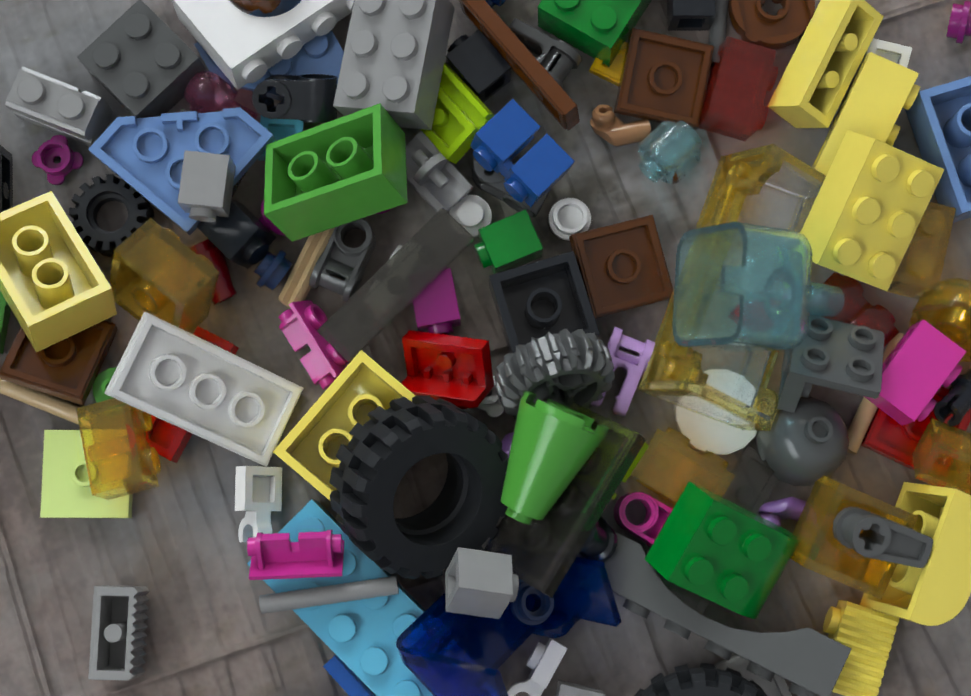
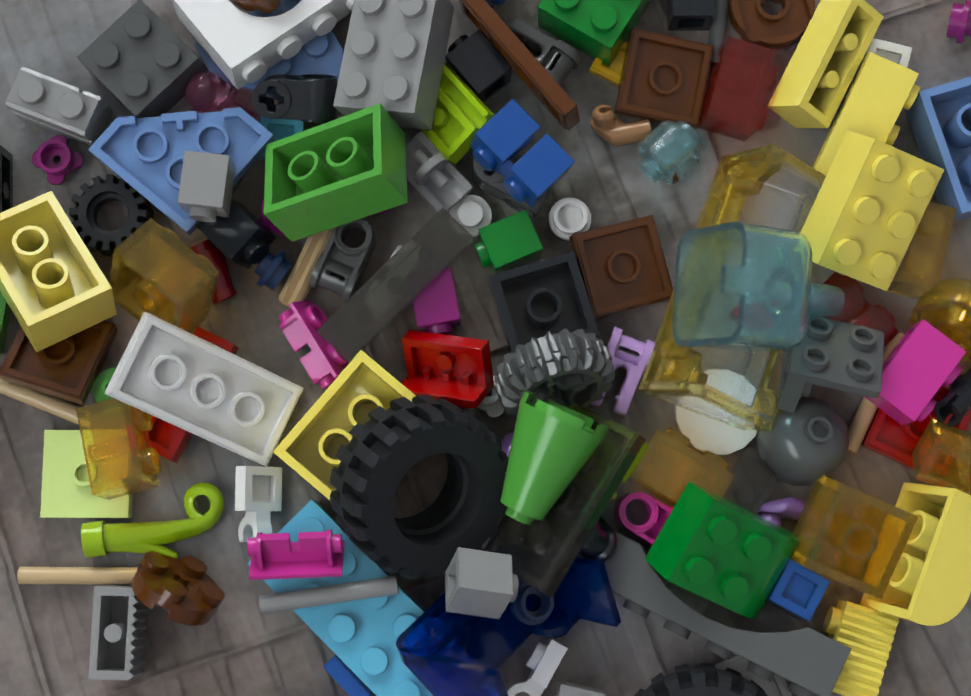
(76, 575): none -> tan bar
(140, 537): none -> lime plant
(178, 587): none -> reddish brown plate
(798, 591): none -> blue panel
(881, 538): dark grey piece -> none

